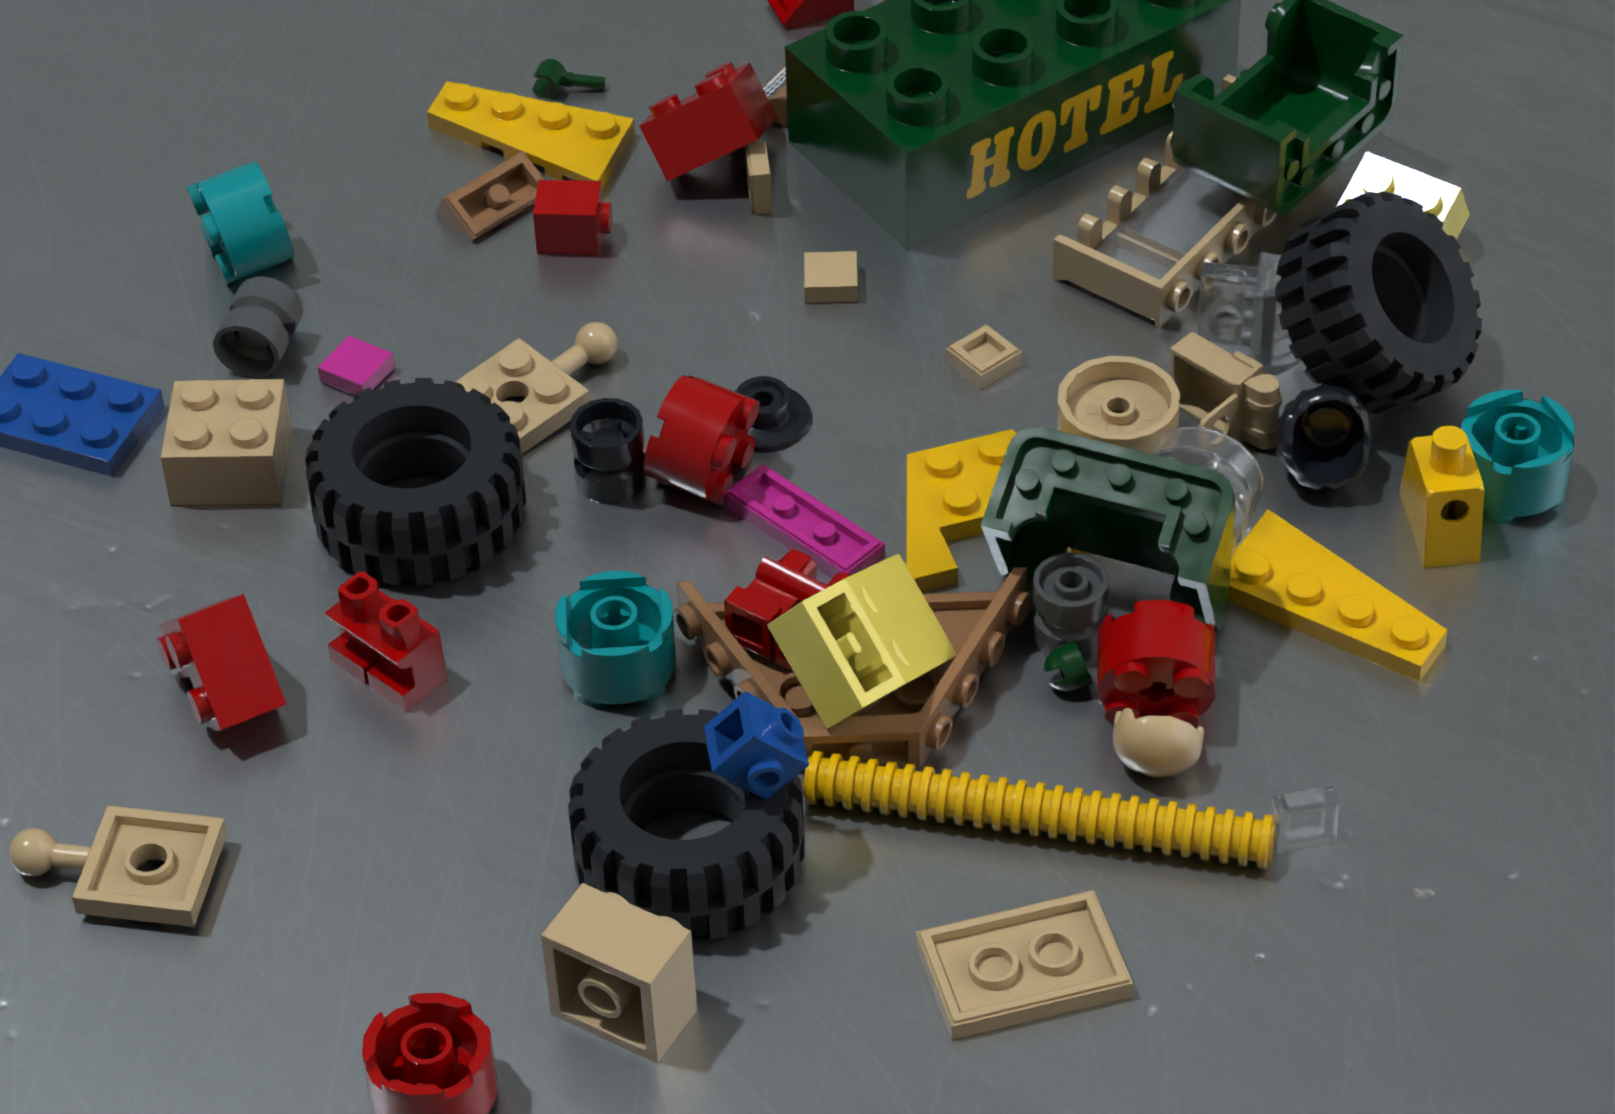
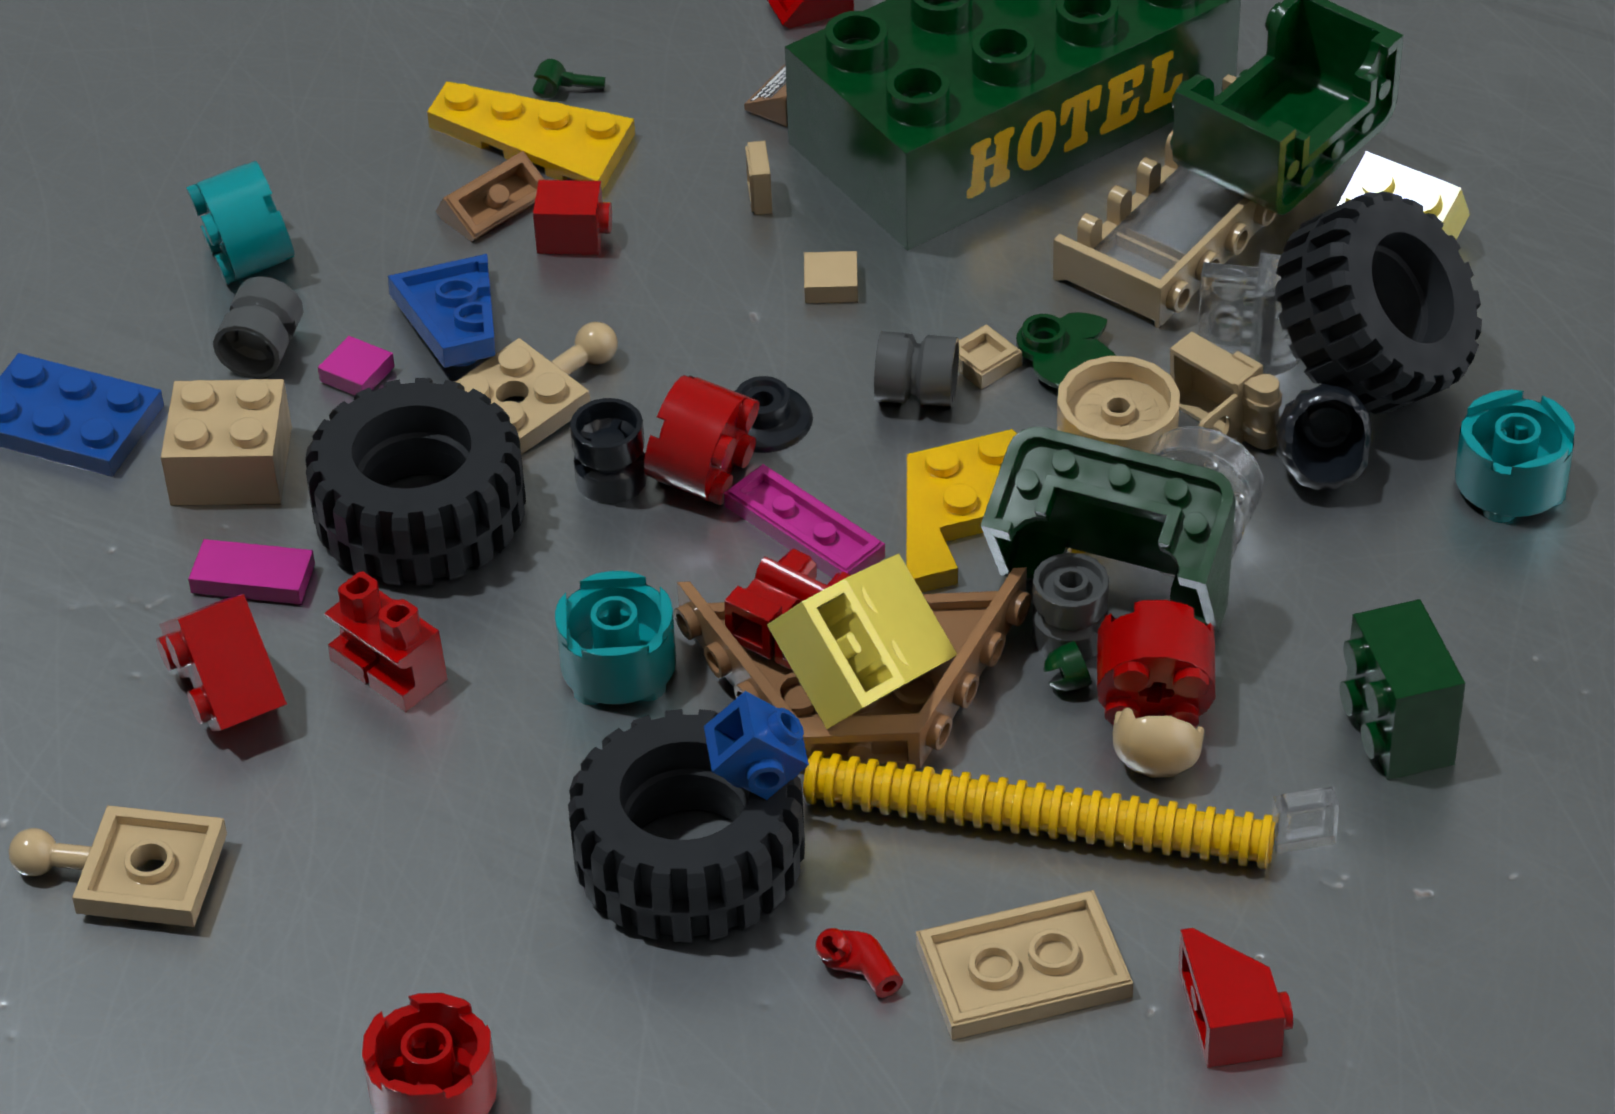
(252, 570): none -> dark pink tile
(449, 308): none -> blue wing
(620, 972): tan brick -> none
(714, 121): red brick -> none
(859, 954): none -> red arm
(916, 369): none -> dark grey wheel
(1061, 343): none -> dark green plate
(1232, 1001): none -> red slope
(1325, 597): yellow wing -> none
(1402, 689): none -> dark green brick
(1436, 473): yellow torso -> none

